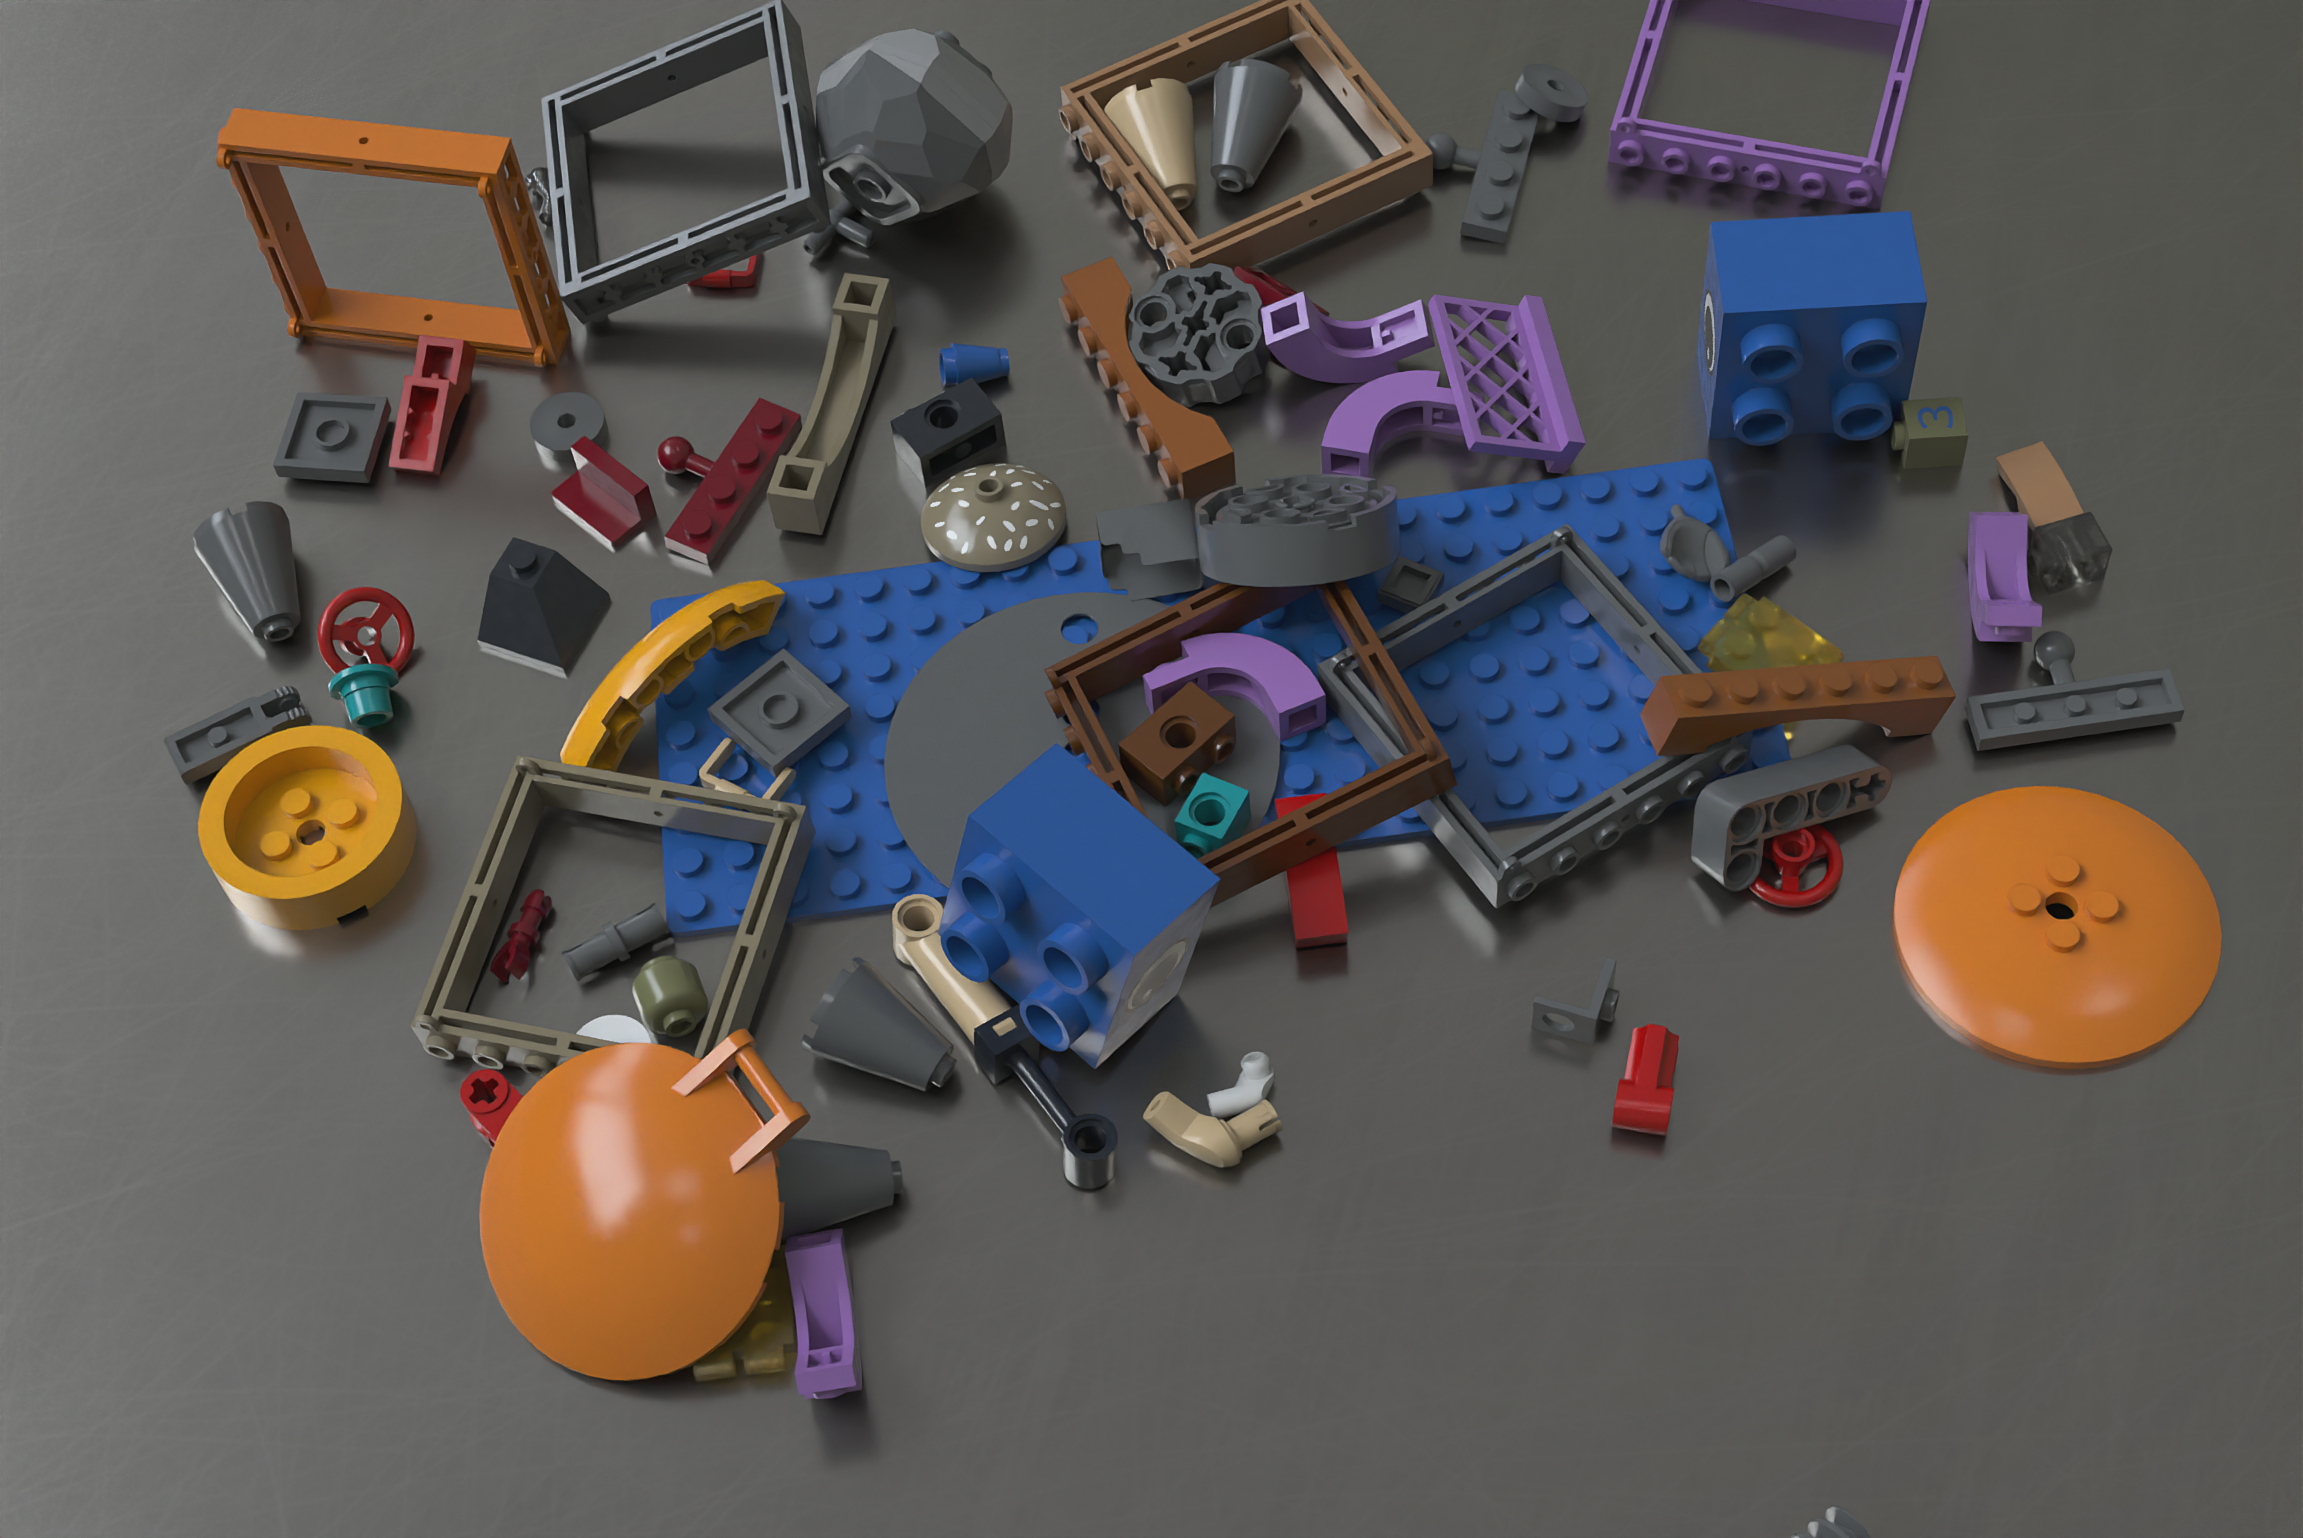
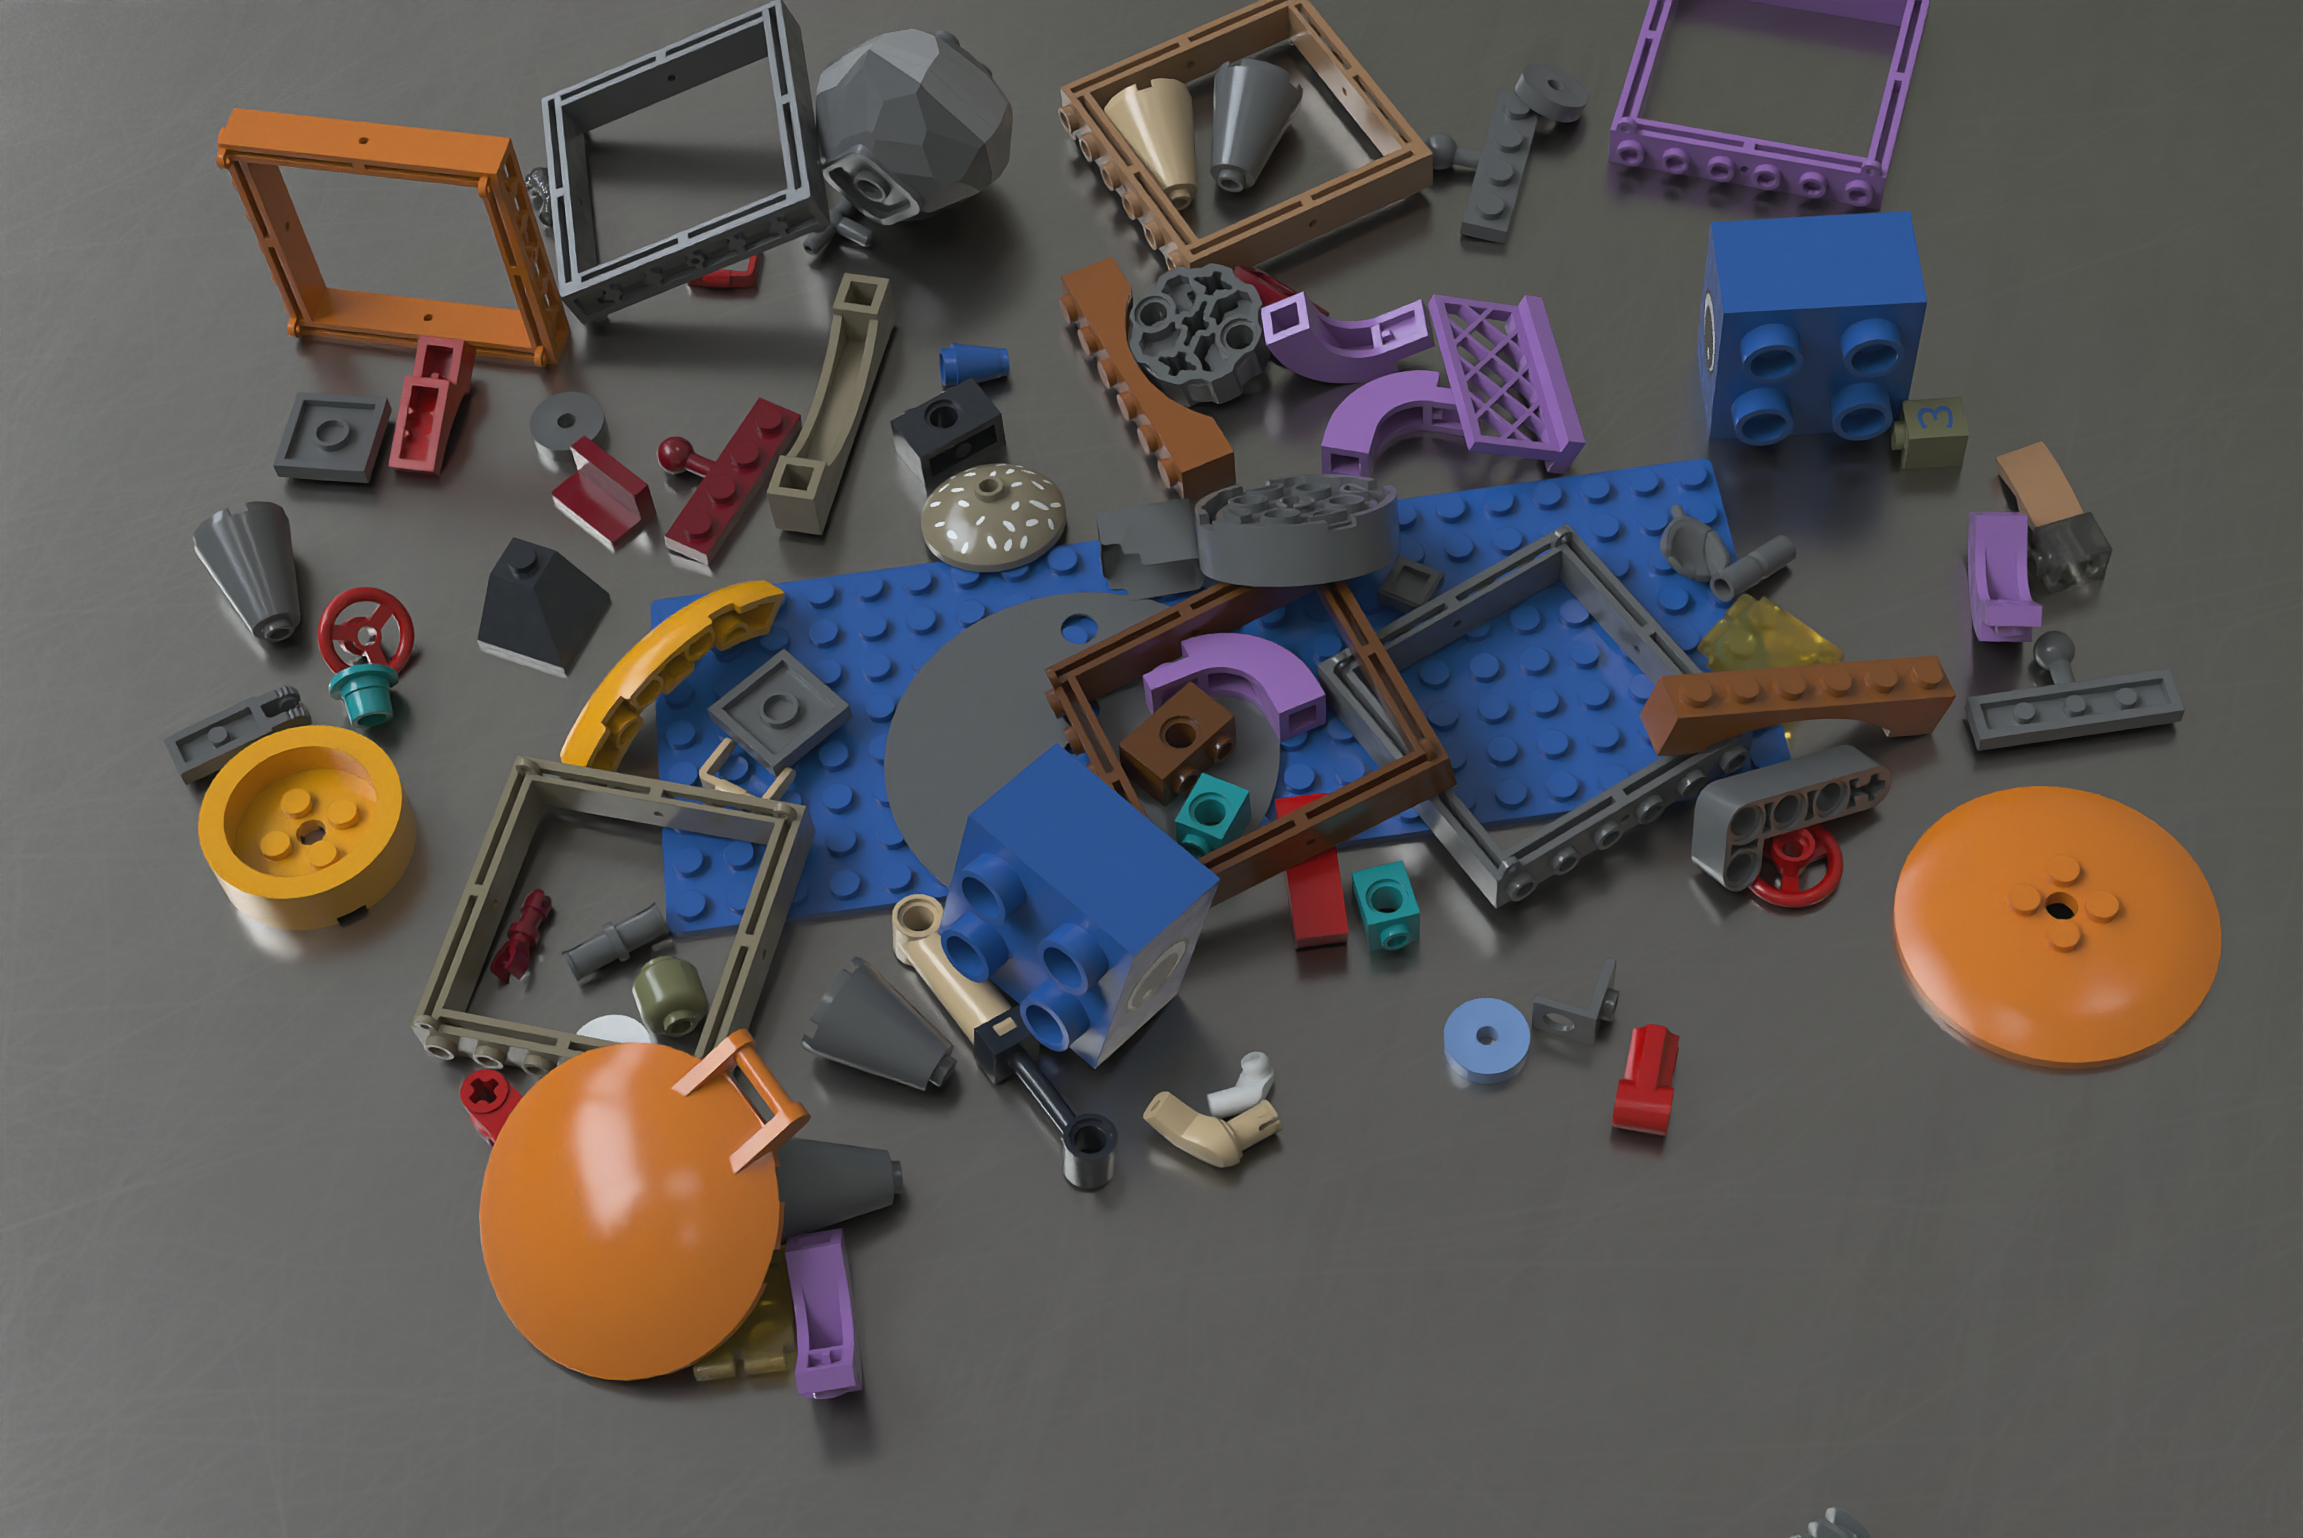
(1386, 888): none -> teal brick
(1486, 1062): none -> medium blue piece

